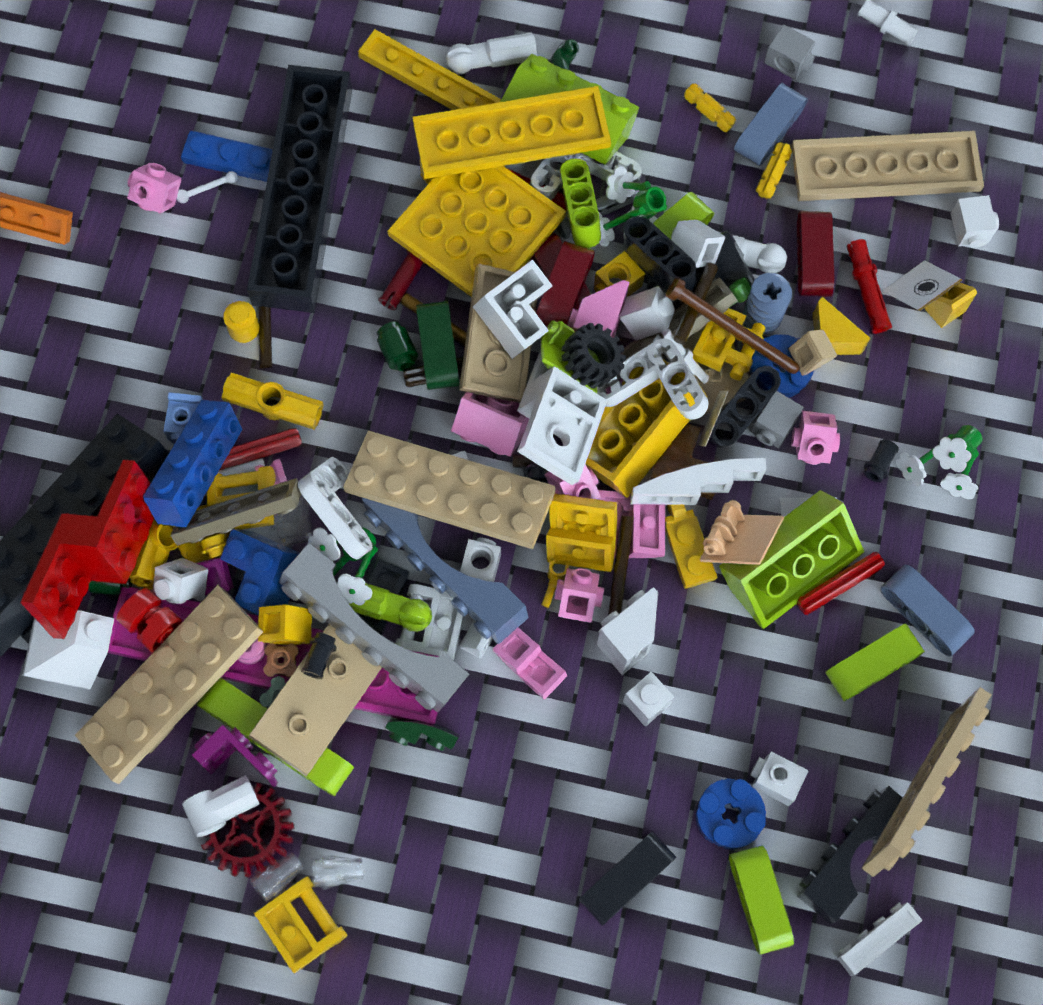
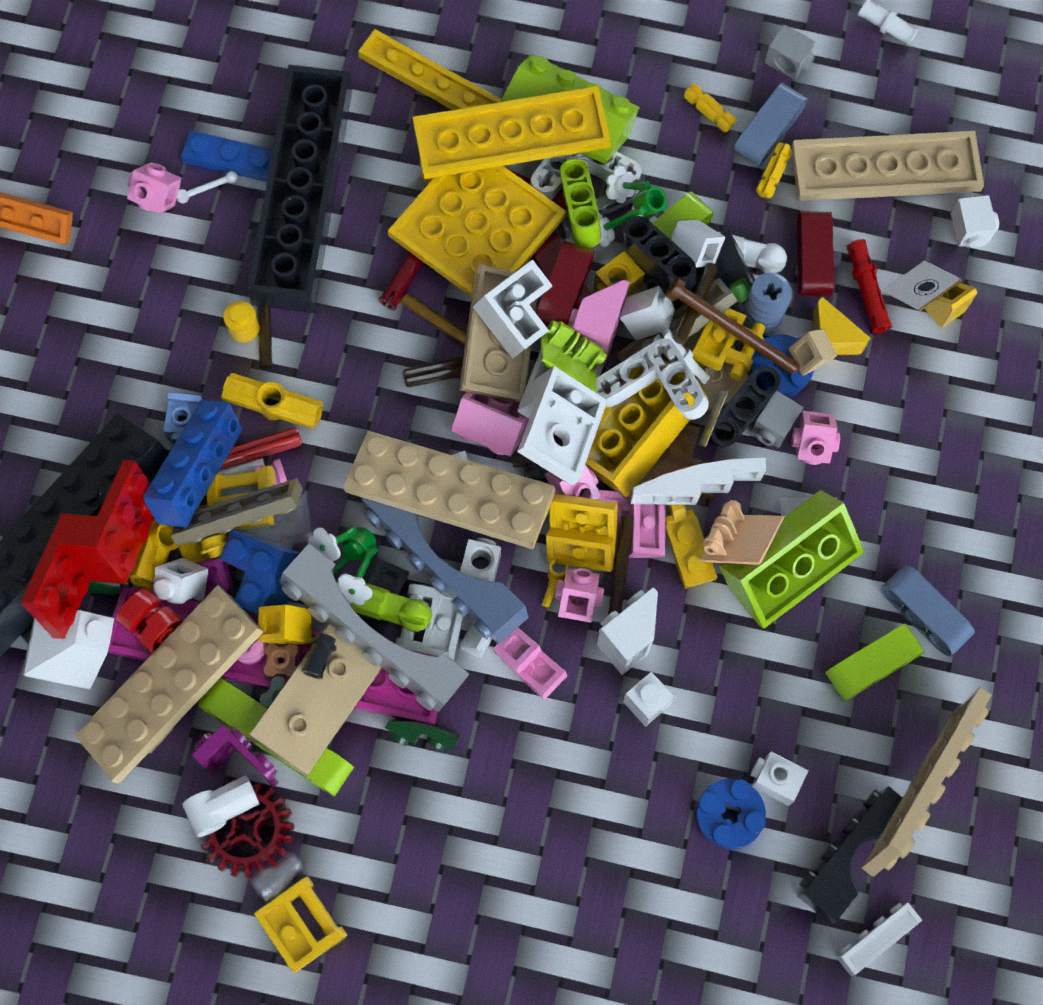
(319, 491): white beam -> none
(334, 870): clear cone -> none
(396, 346): dark green brick -> none
(437, 345): dark green beam -> none
(493, 53): white piece -> none
(565, 54): dark green arm -> none
(605, 349): black tyre -> none
(627, 878): black beam -> none
(761, 900): lime beam -> none
(840, 583): red axle -> none
(878, 466): black pin -> none
(955, 452): white plant -> none

